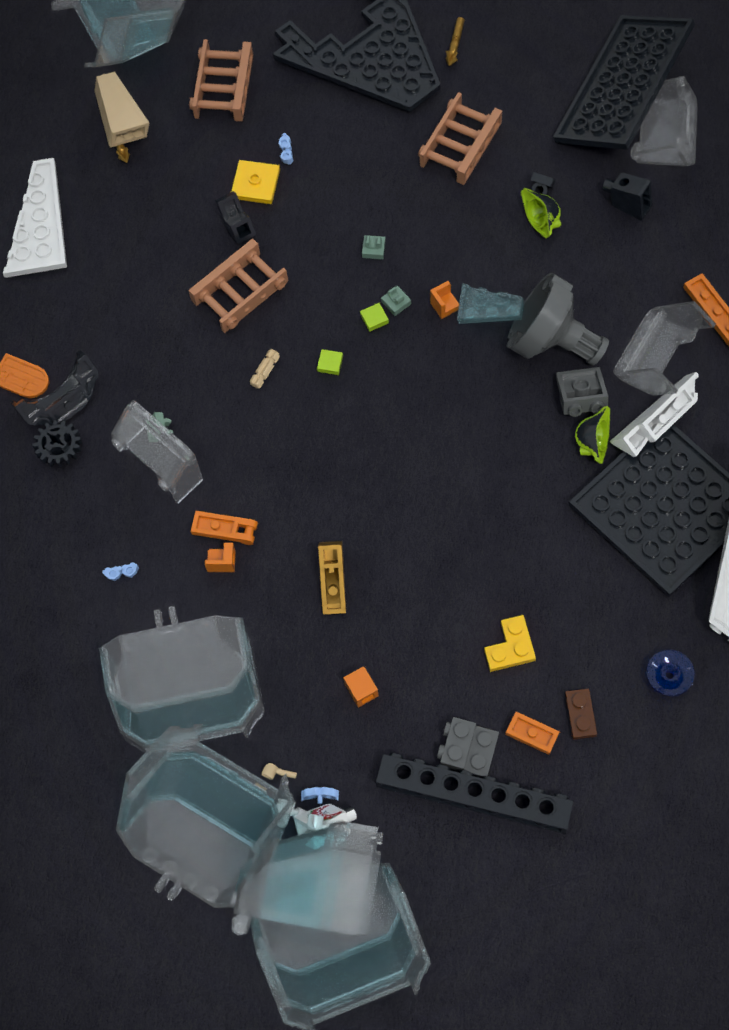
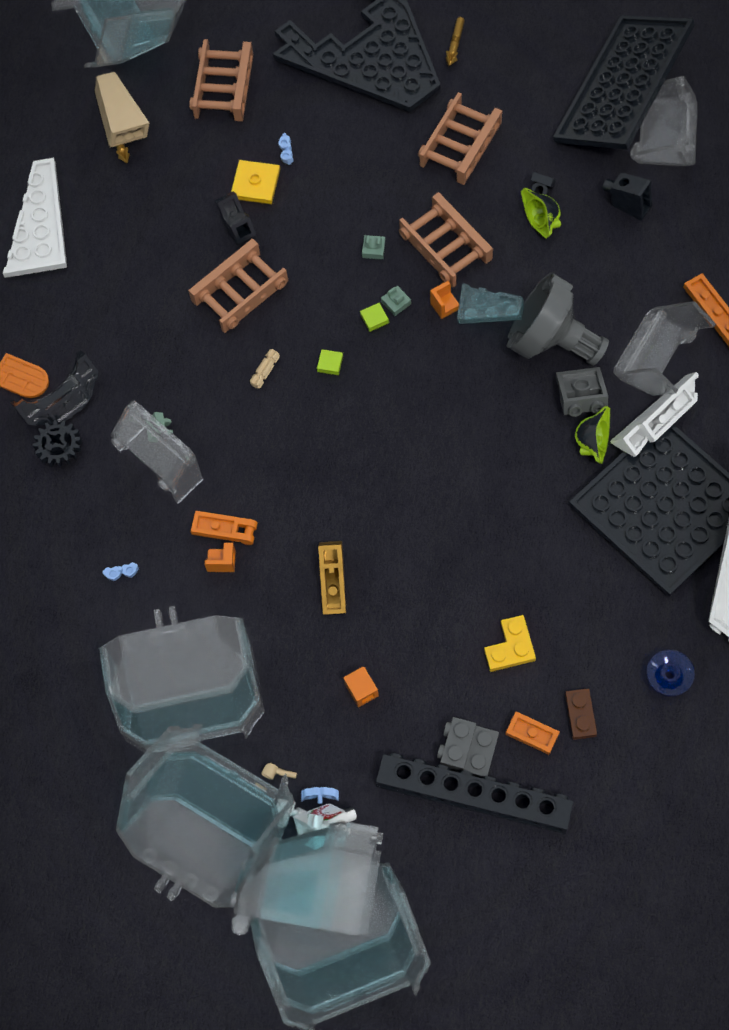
(453, 221): none -> nougat fence

